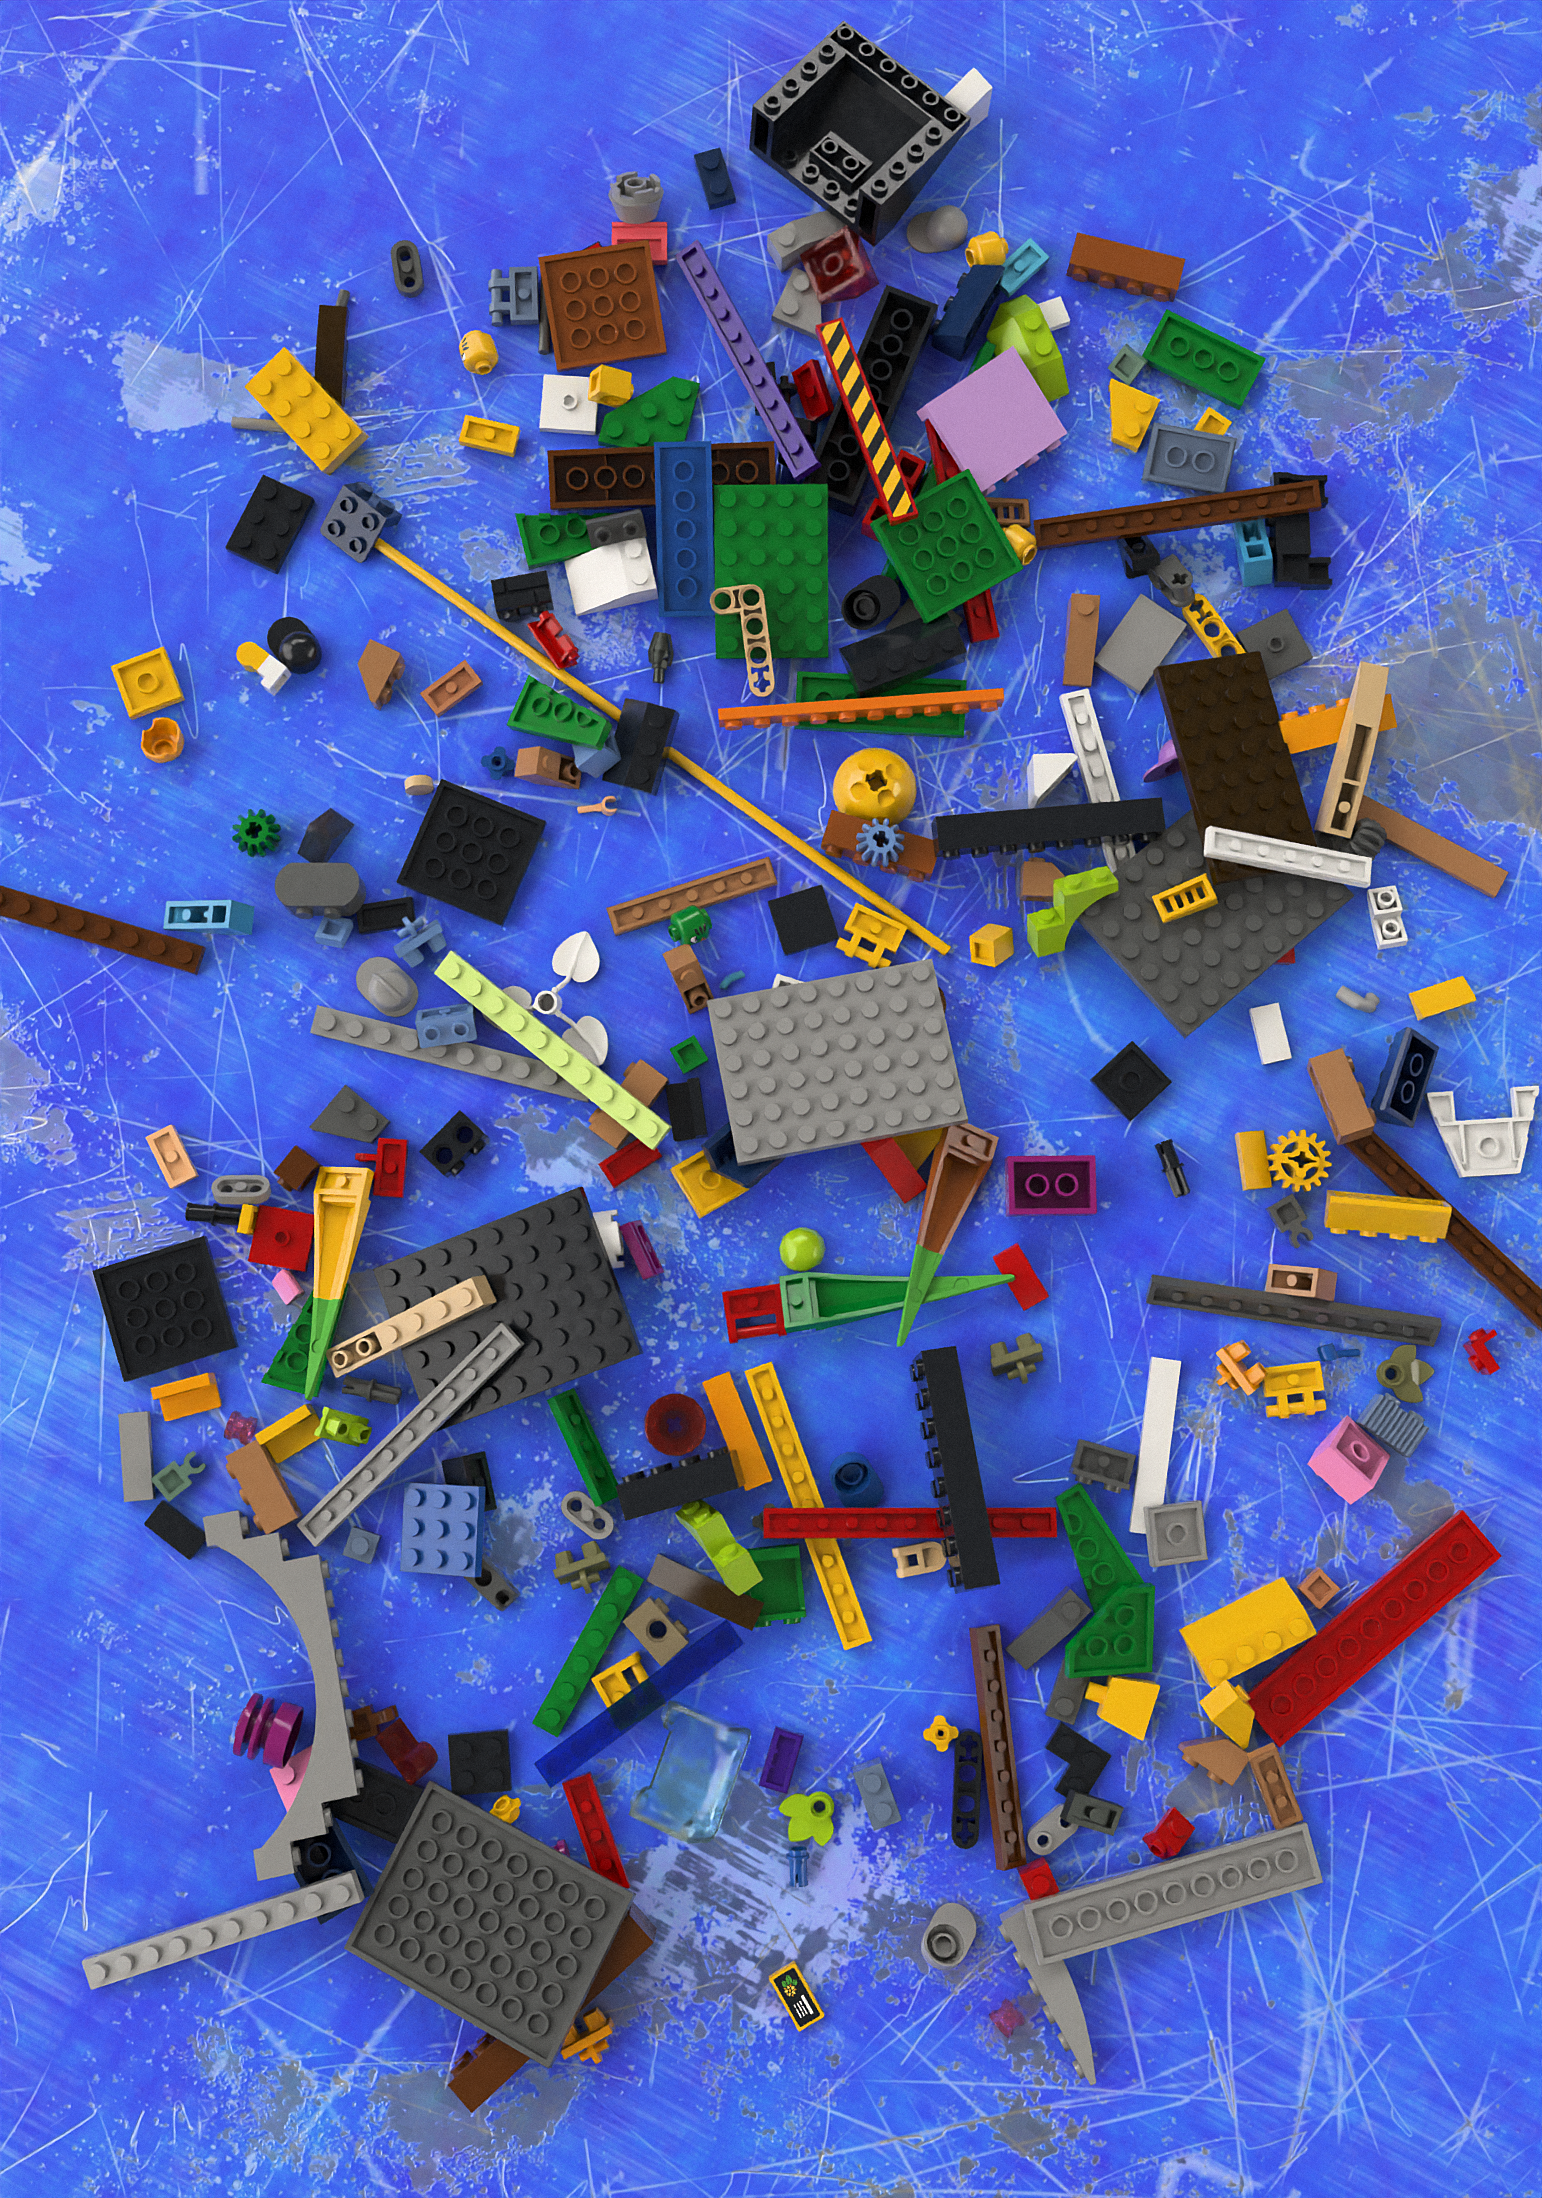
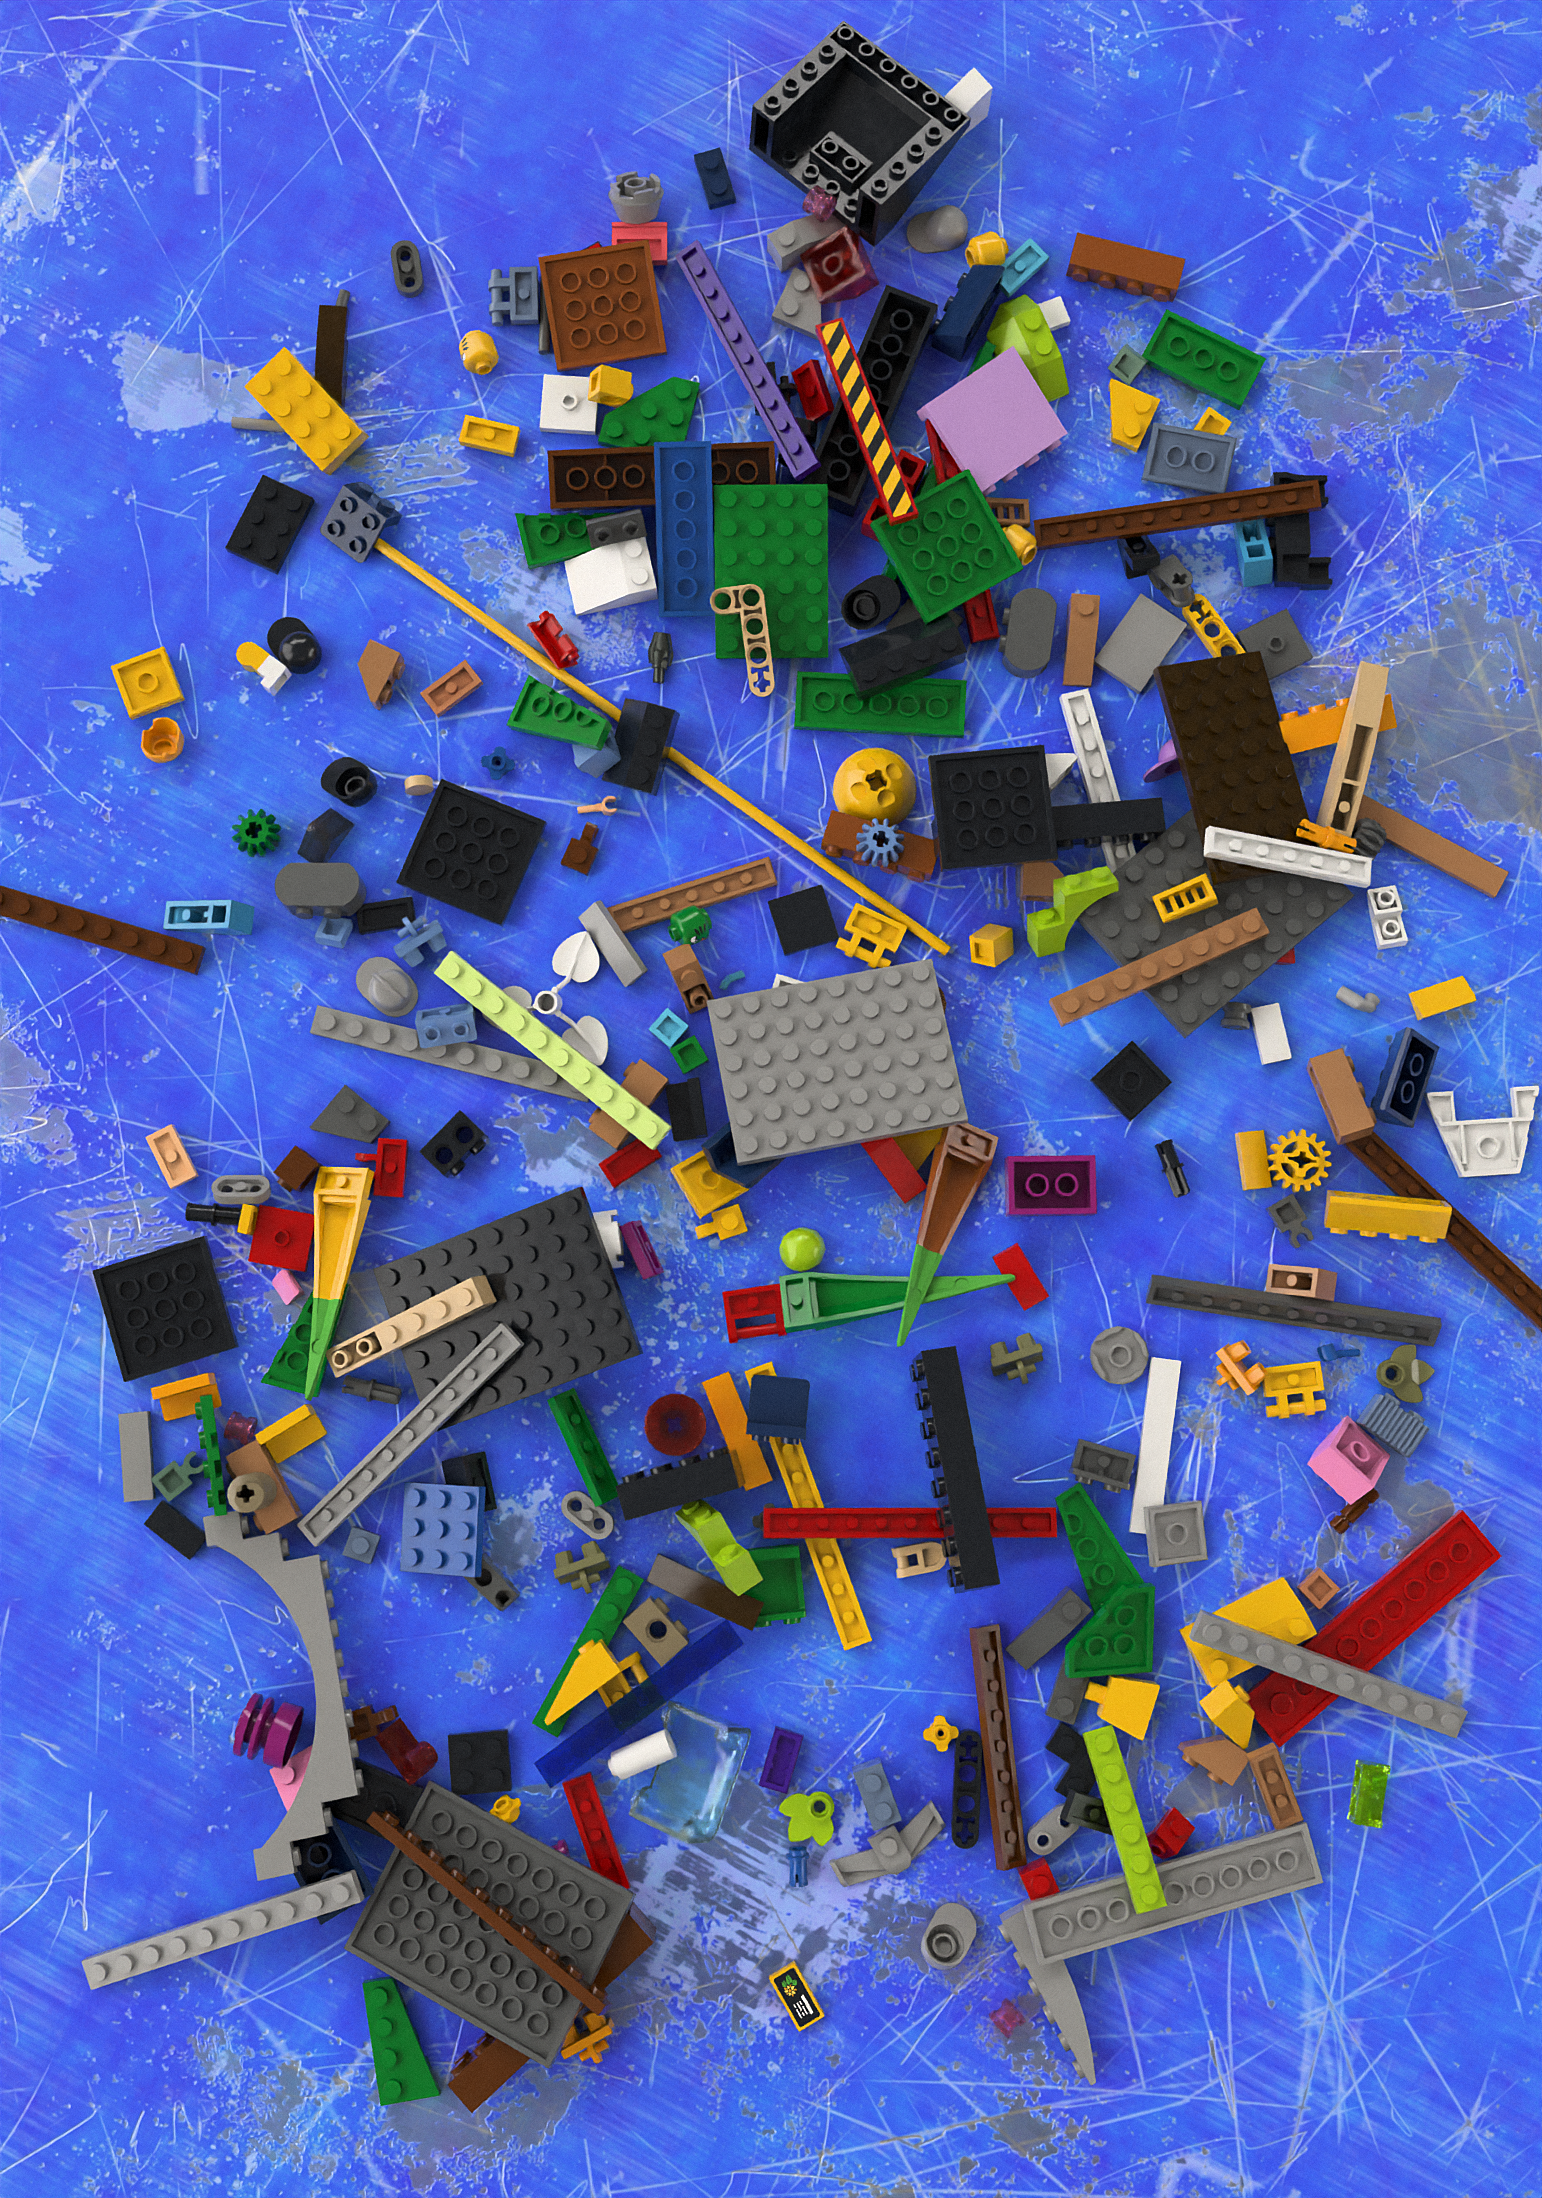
(211, 1467): none -> green wing
(239, 1492): none -> dark tan piece
(343, 1427): lime hips -> none
(349, 782): none -> black cap
(399, 2060): none -> green wing
(497, 1917): none -> reddish brown plate
(522, 595): black brick -> none
(547, 768): medium nougat slope -> none
(581, 854): none -> reddish brown plate
(588, 1673): none -> yellow slope
(613, 943): none -> light grey tile
(642, 1755): none -> white brick
(668, 1028): none -> medium azure plate
(726, 1222): none -> yellow plate
(778, 1408): none -> dark blue bracket
(819, 204): none -> clear pink wheel
(850, 709): orange plate -> none
(855, 1481): blue cap -> none
(890, 1849): none -> light grey plate
(992, 808): none -> black plate
(1028, 633): none -> dark grey brick
(1119, 1355): none -> light grey tile
(1124, 1819): none -> lime plate
(1158, 967): none -> medium nougat plate
(1236, 1016): none -> dark grey wheel
(1326, 837): none -> light orange pin
(1327, 1673): none -> light grey plate
(1352, 1512): none -> reddish brown axle
(1368, 1793): none -> clear neon green hinge
(1480, 1357): red bracket -> none

